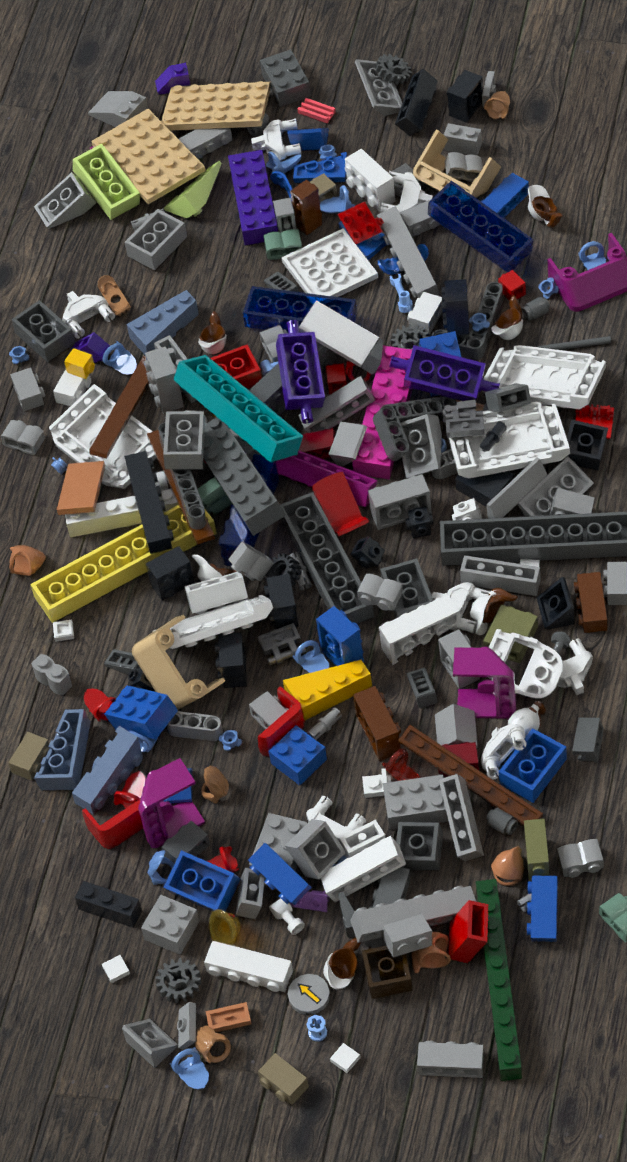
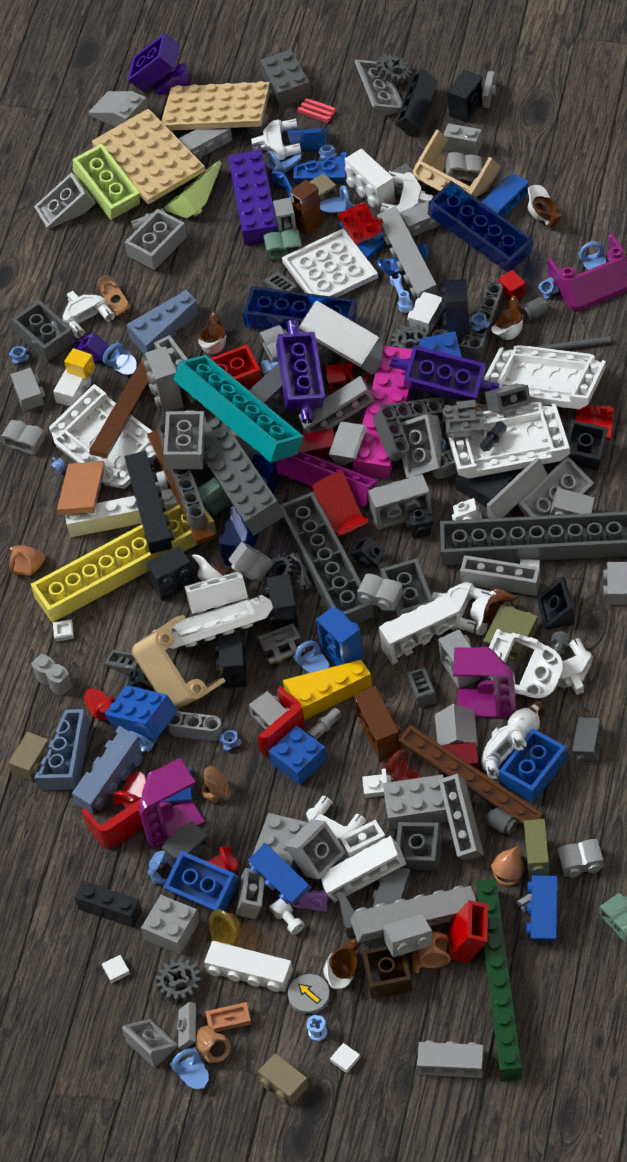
(154, 62): none -> dark purple brick
(498, 105): medium nougat piece -> none
(591, 602): reddish brown brick -> none

